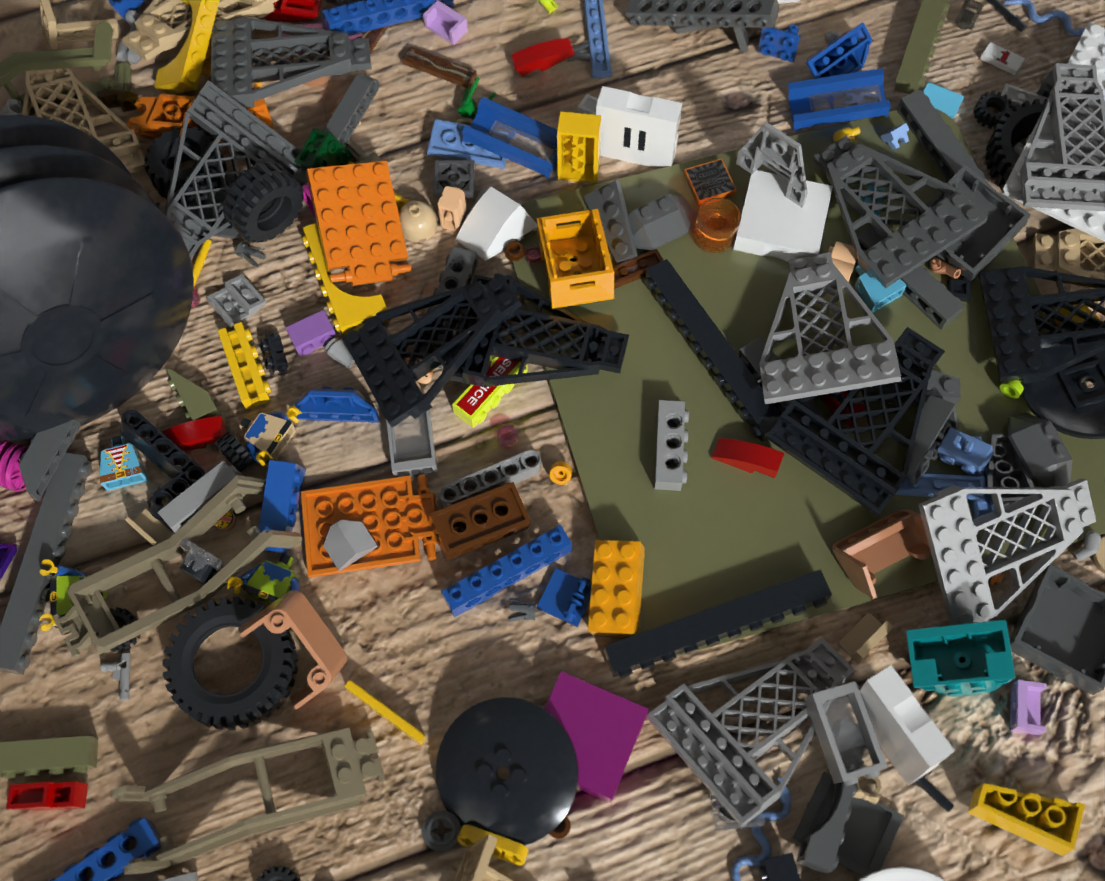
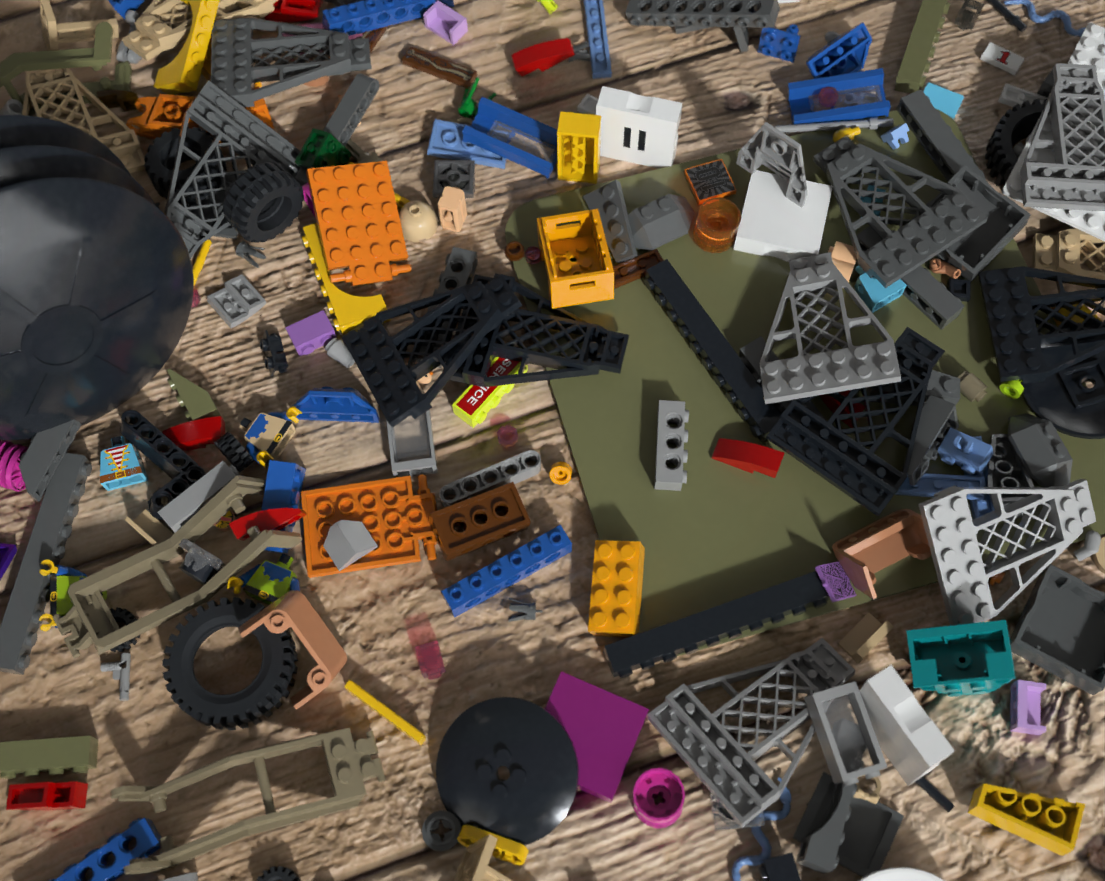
(244, 366): yellow brick -> none
(266, 520): none -> red slope
(430, 660): none -> clear pink brick
(494, 224): white wedge -> none
(562, 829): reddish brown plate -> none
(566, 597): blue hinge -> none
(651, 785): none -> dark pink wheel
(828, 96): none -> clear pink tile
(835, 581): none -> medium lavender piece
(871, 123): none -> light grey bar
(972, 387): none -> dark tan brick
(994, 100): black tyre -> none

